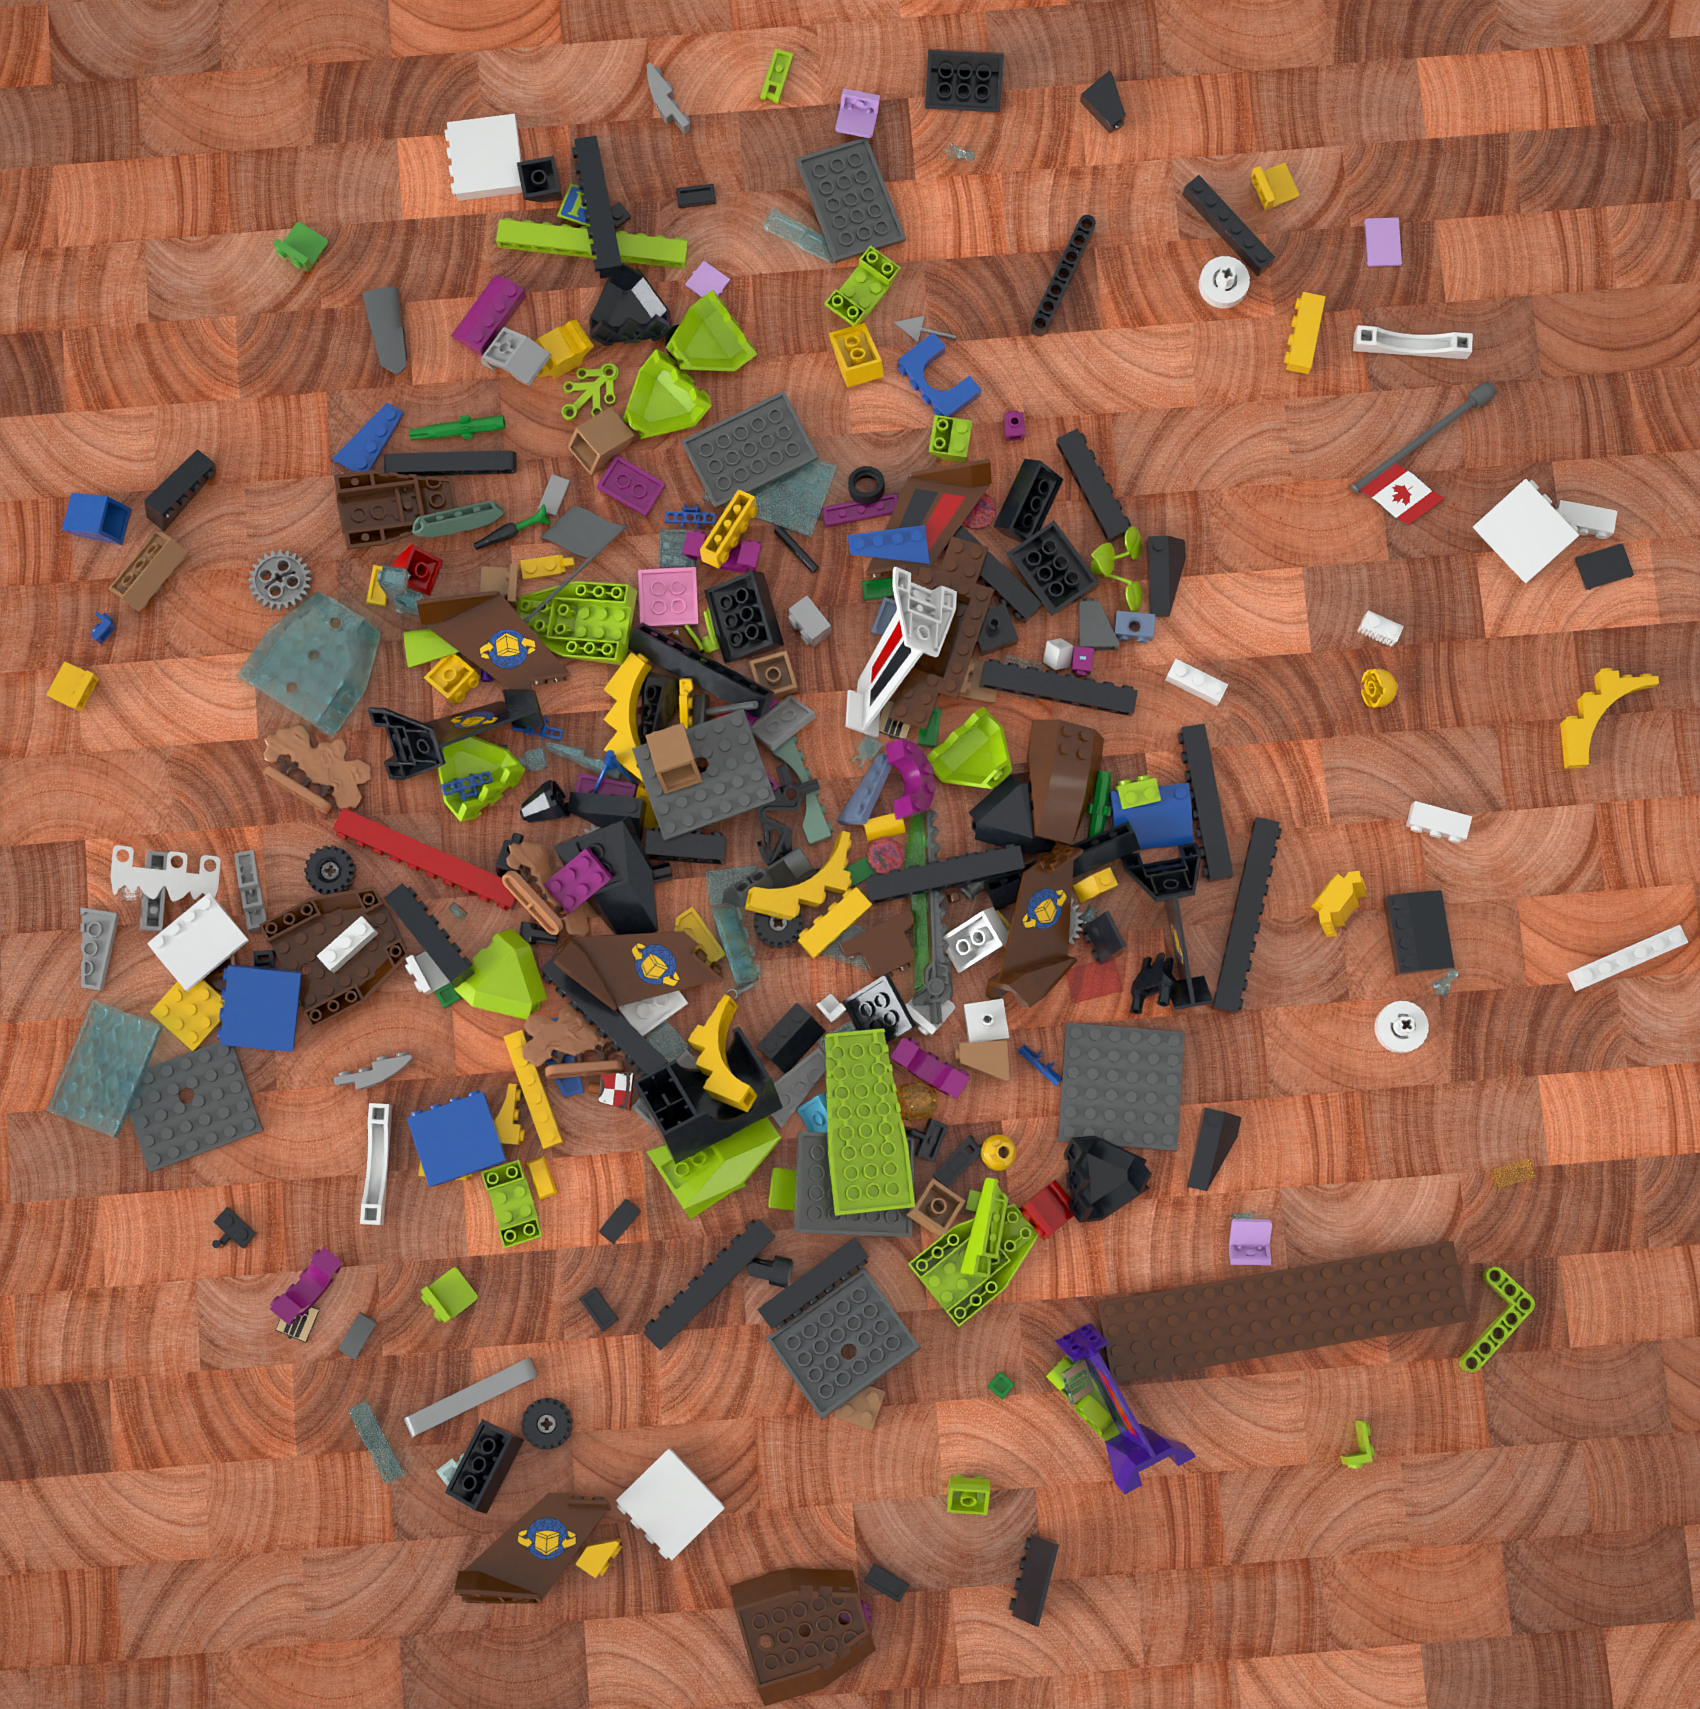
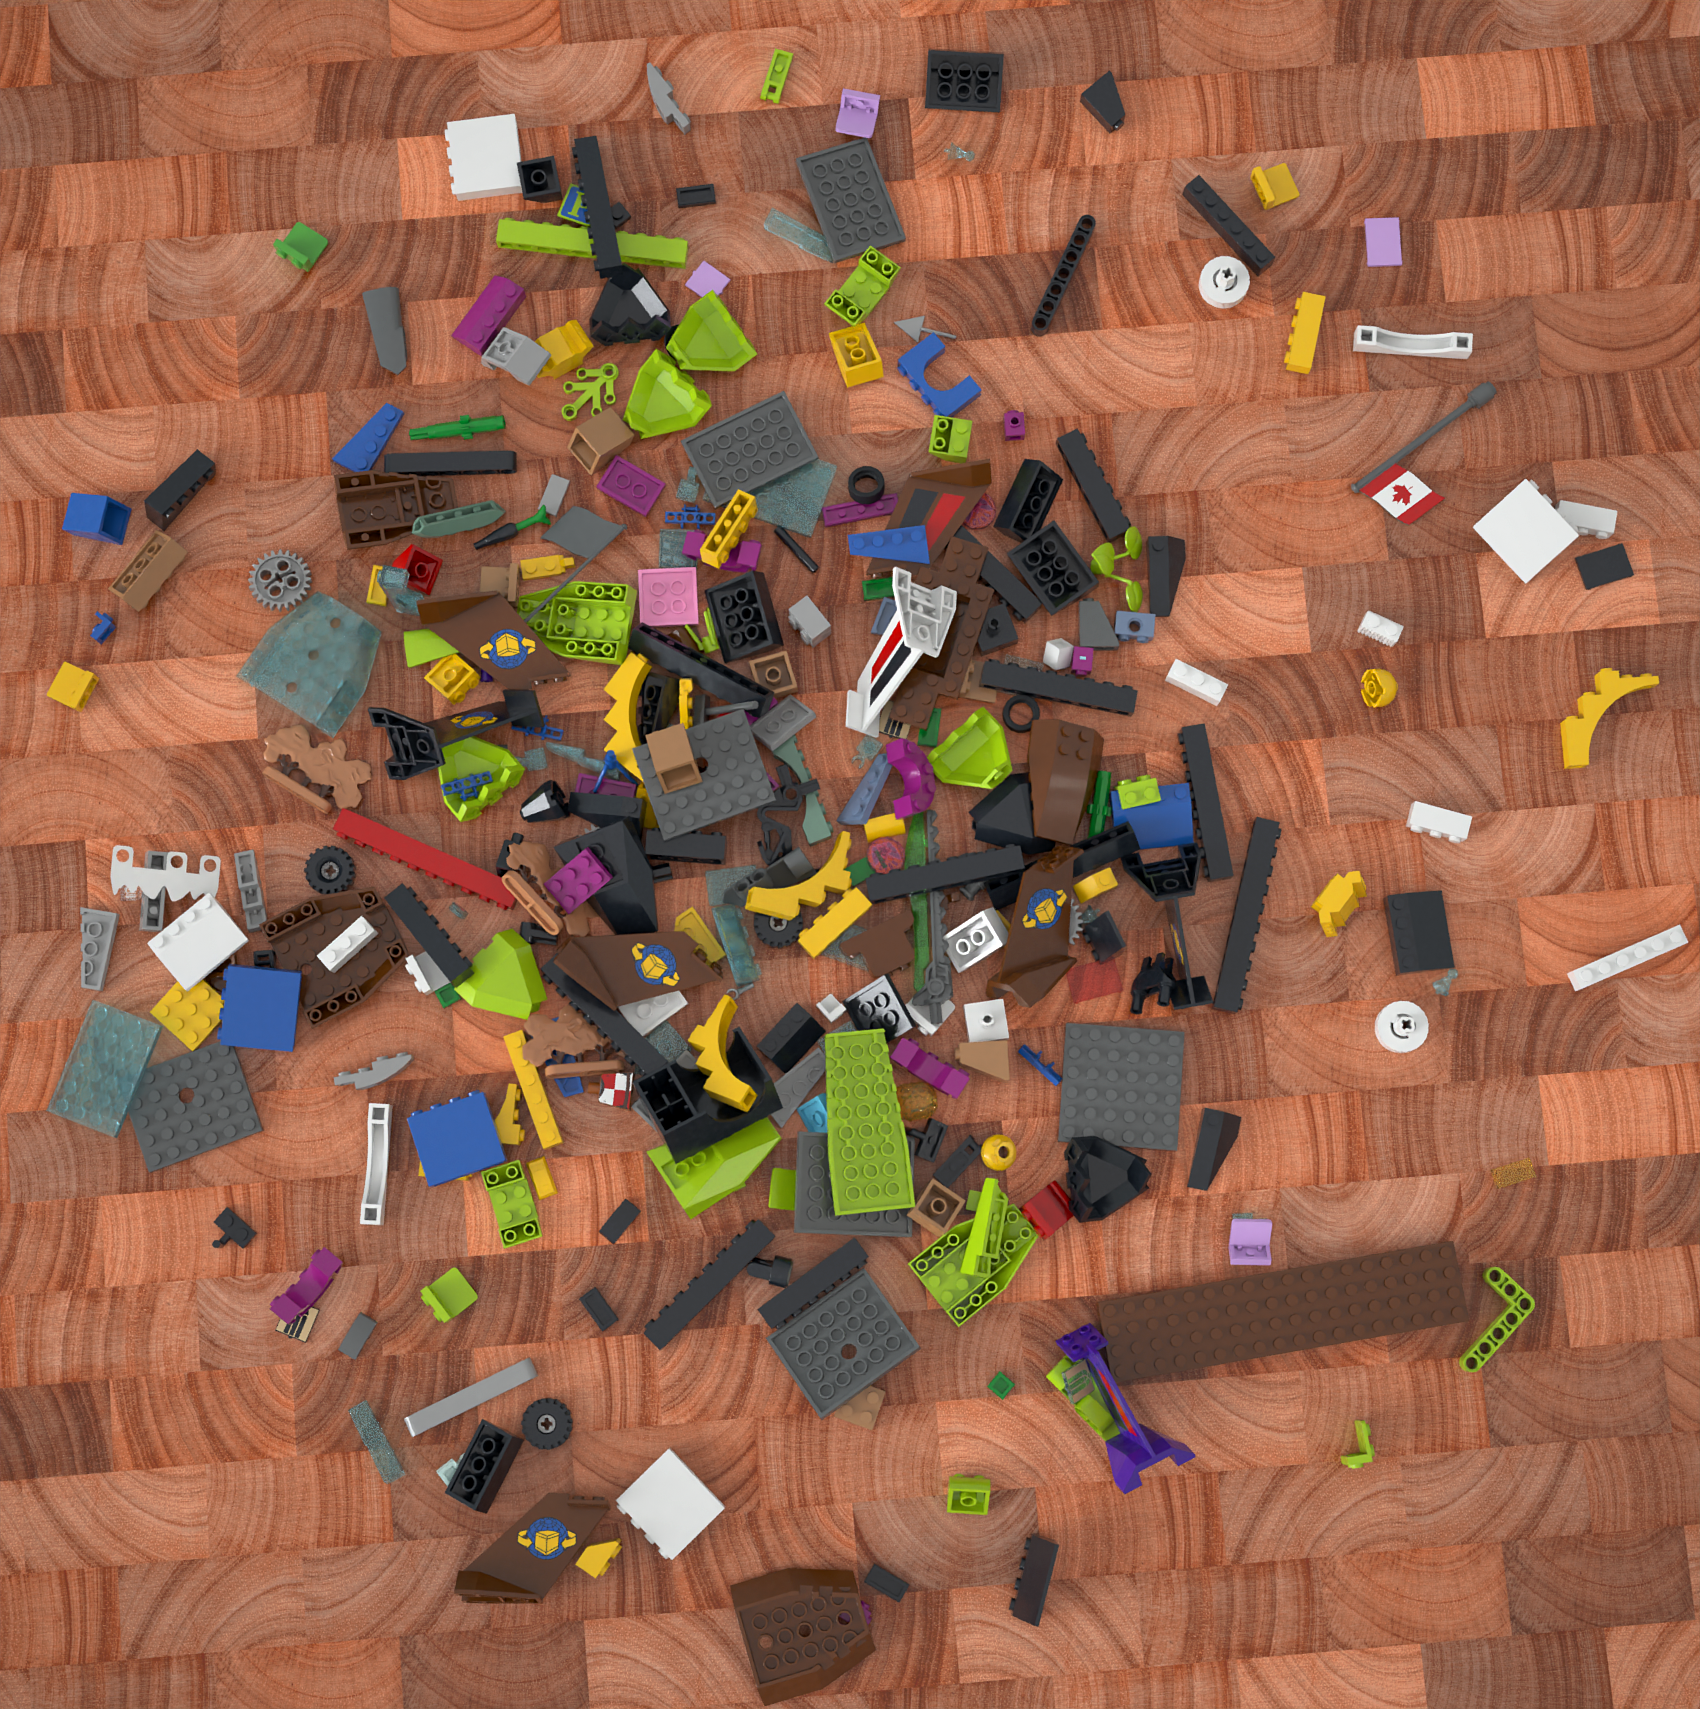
(688, 488): none -> clear light blue plate
(1020, 699): none -> black tyre

